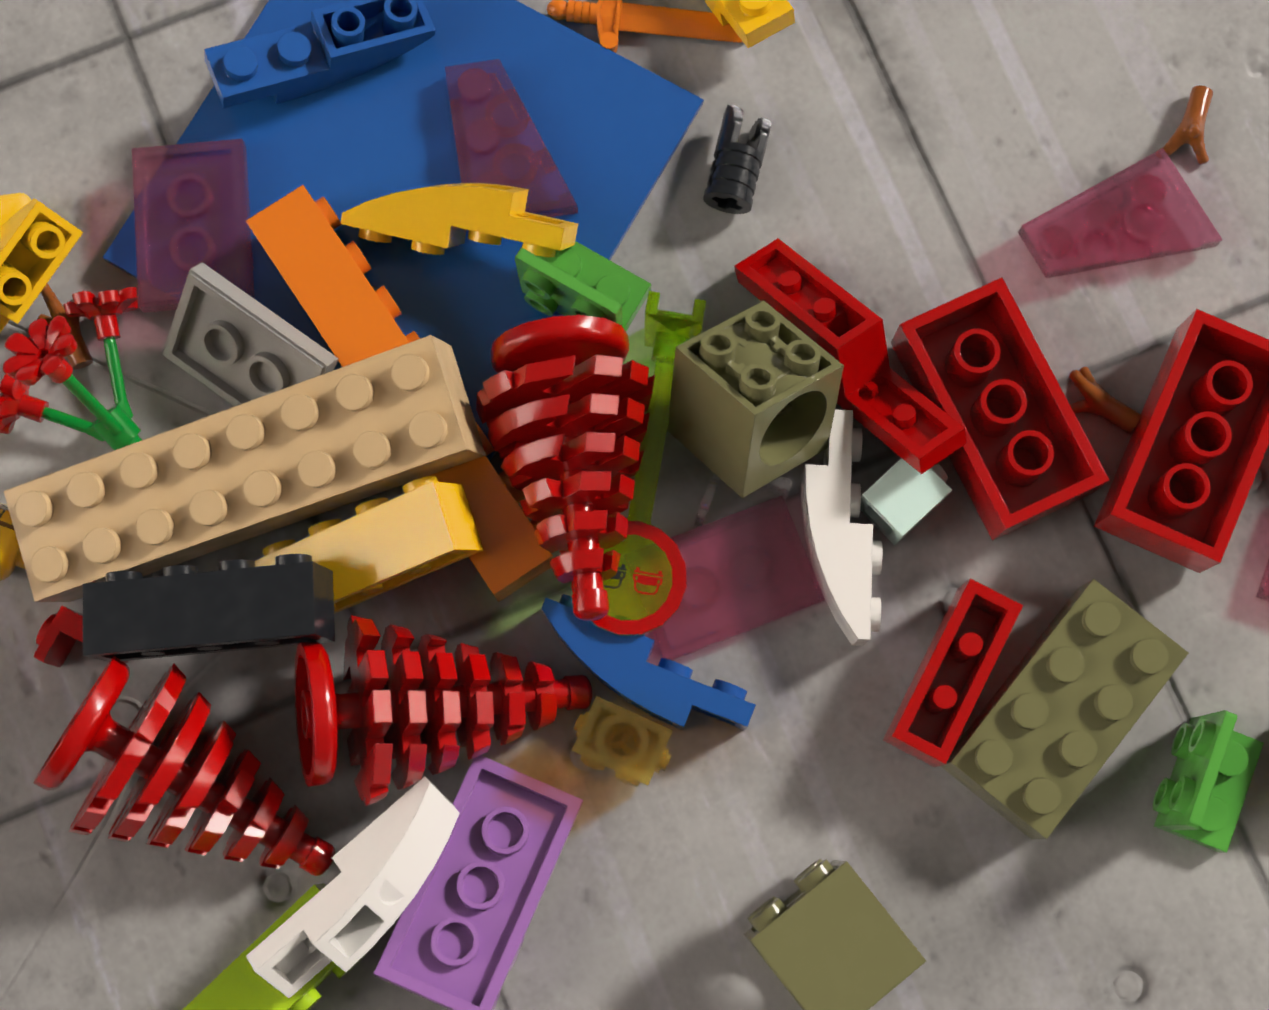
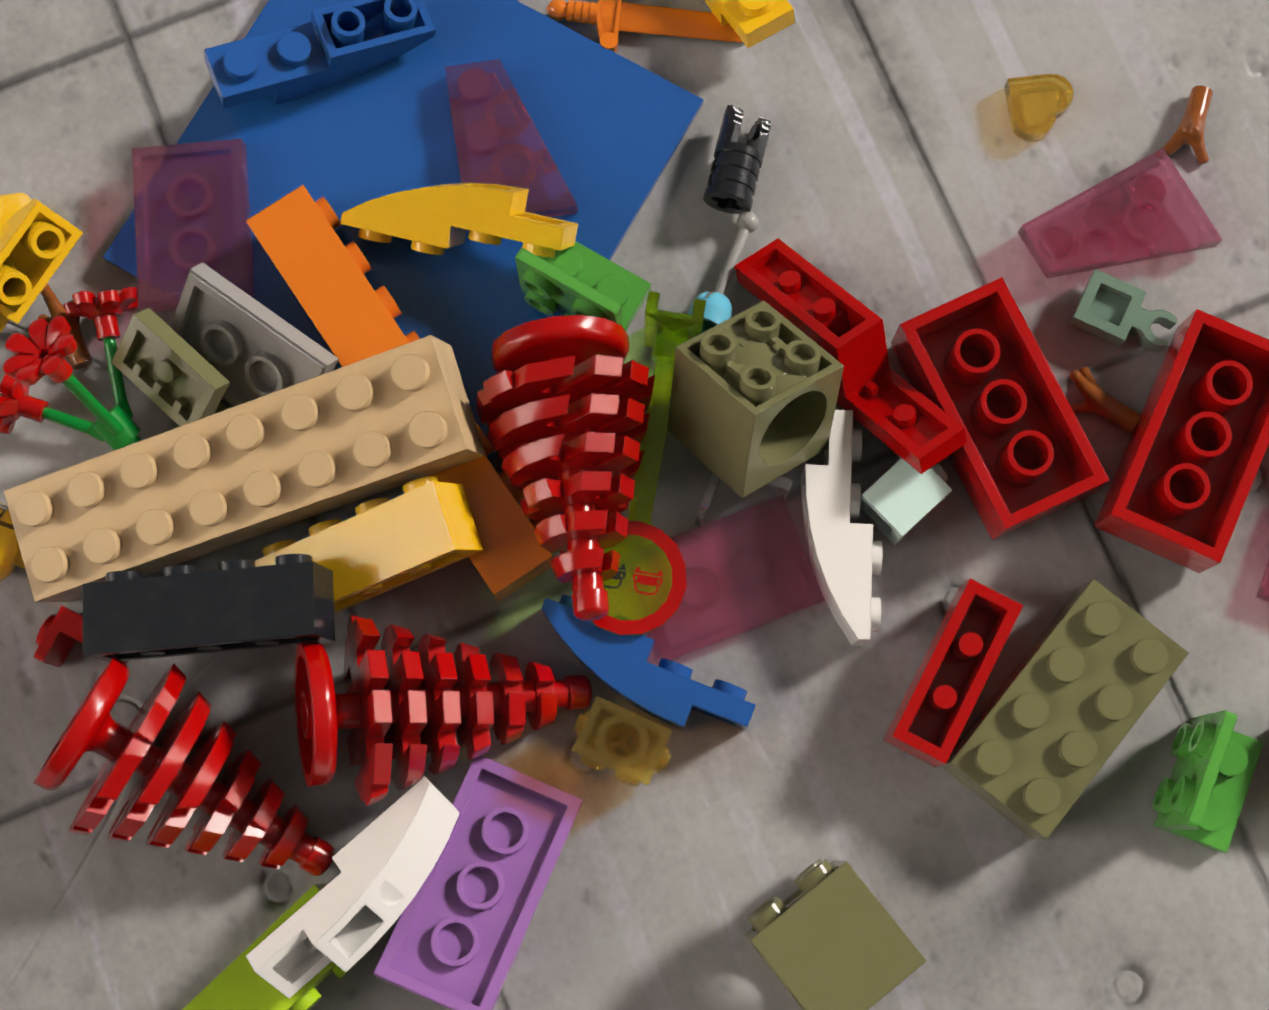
(169, 370): none -> olive bracket
(717, 304): none -> hinge
(1036, 104): none -> clear yellow tile
(1113, 309): none -> sand green plate

